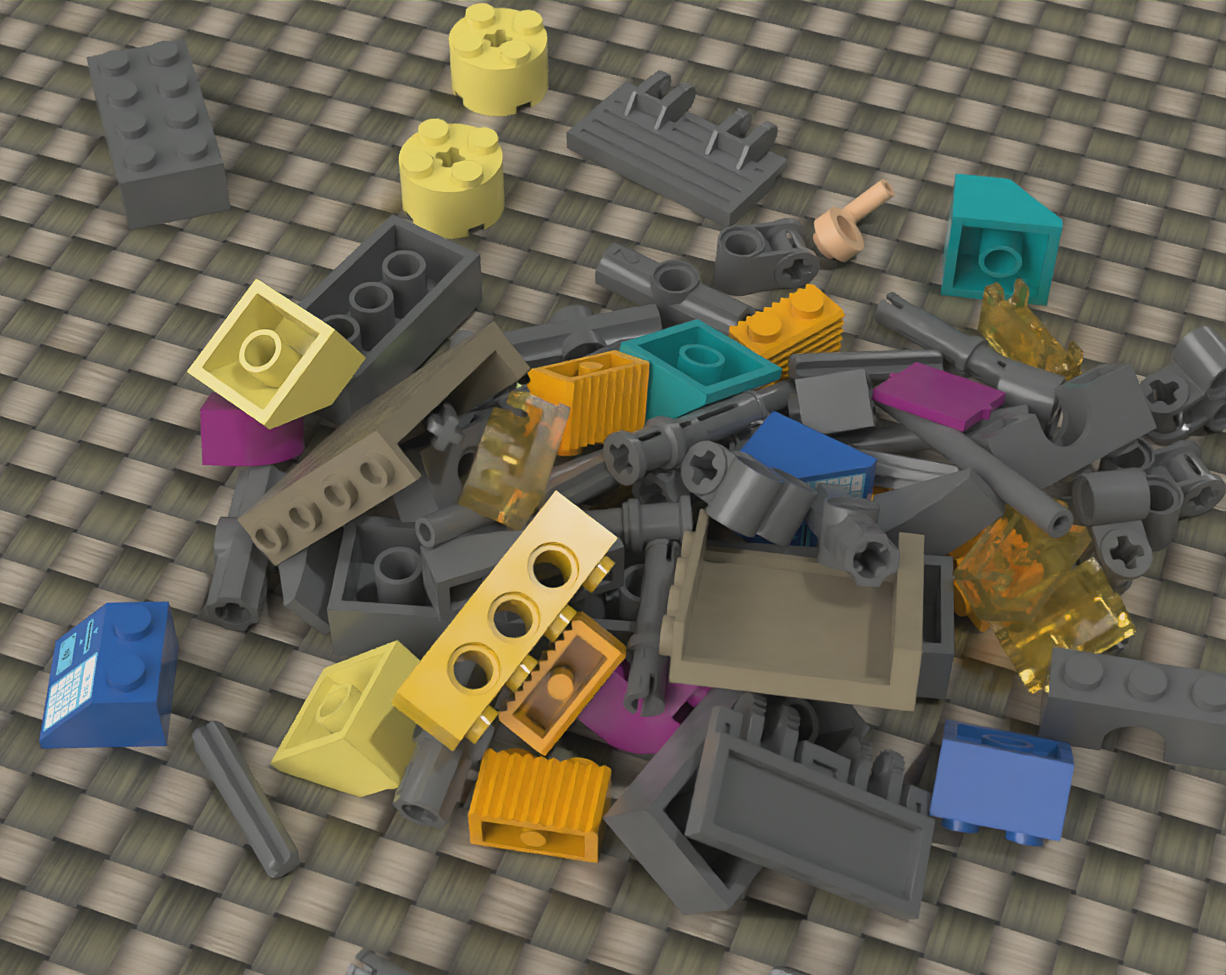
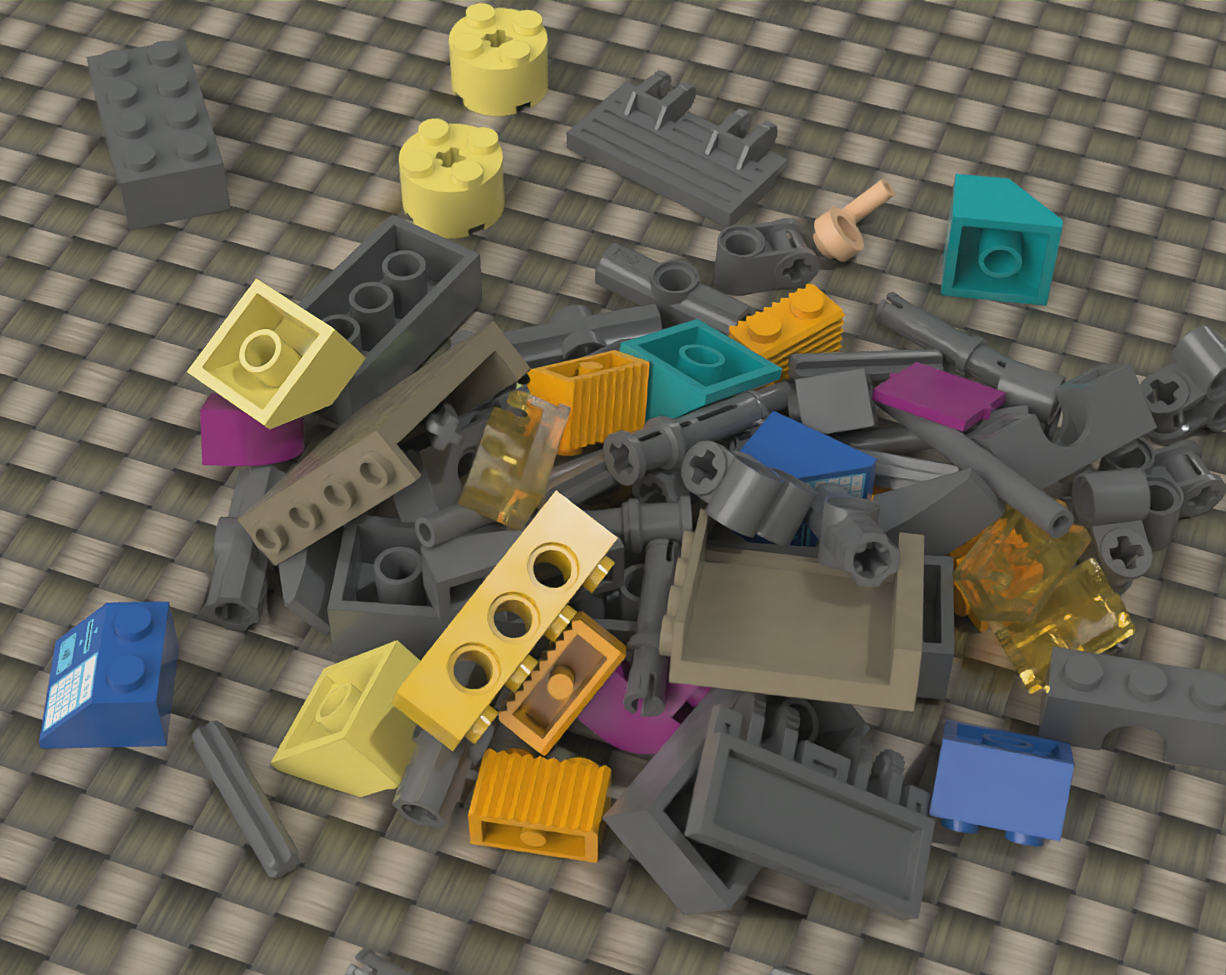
(1021, 336): clear yellow hinge -> none

